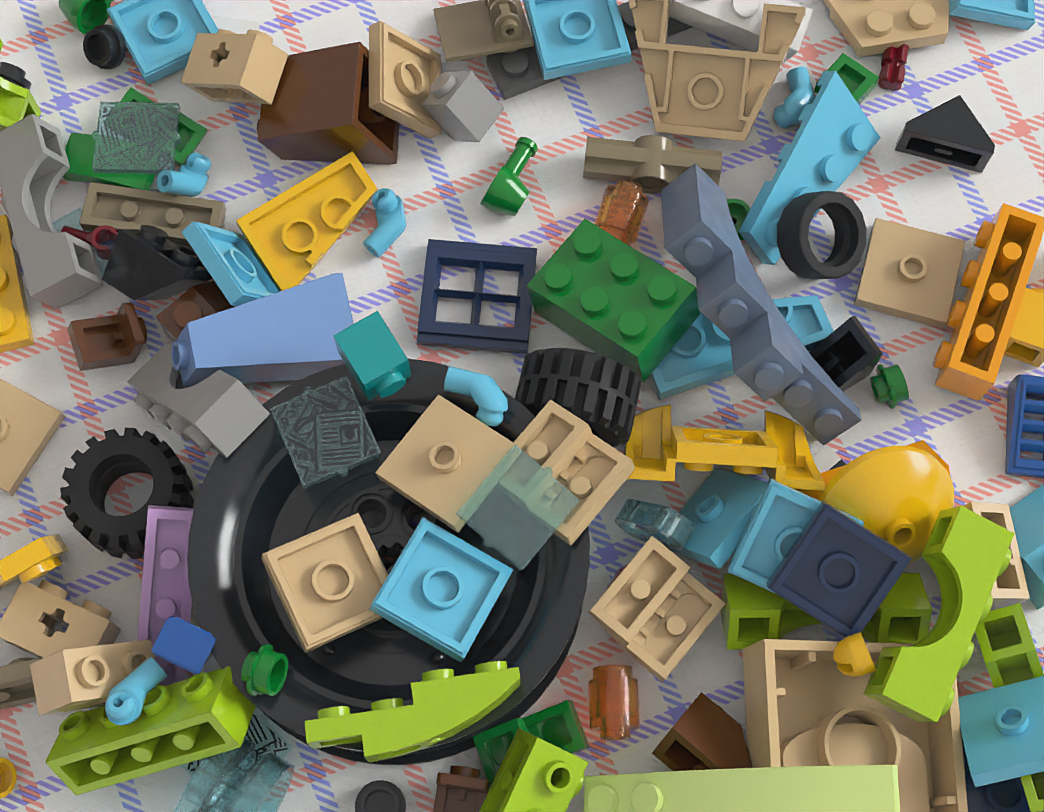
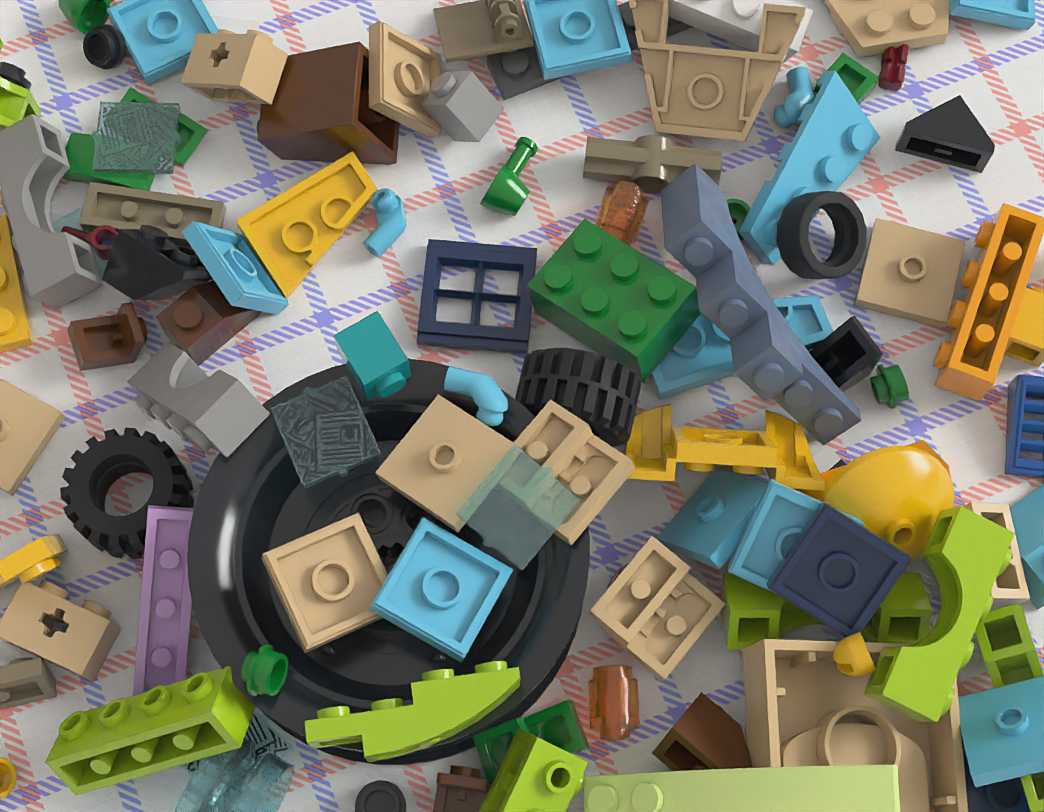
(85, 675): tan brick -> none
(129, 695): medium azure arm -> none
(184, 645): blue slope -> none
(189, 179): medium azure arm -> none
(268, 337): medium blue slope -> none
(649, 519): clear light blue beam -> none

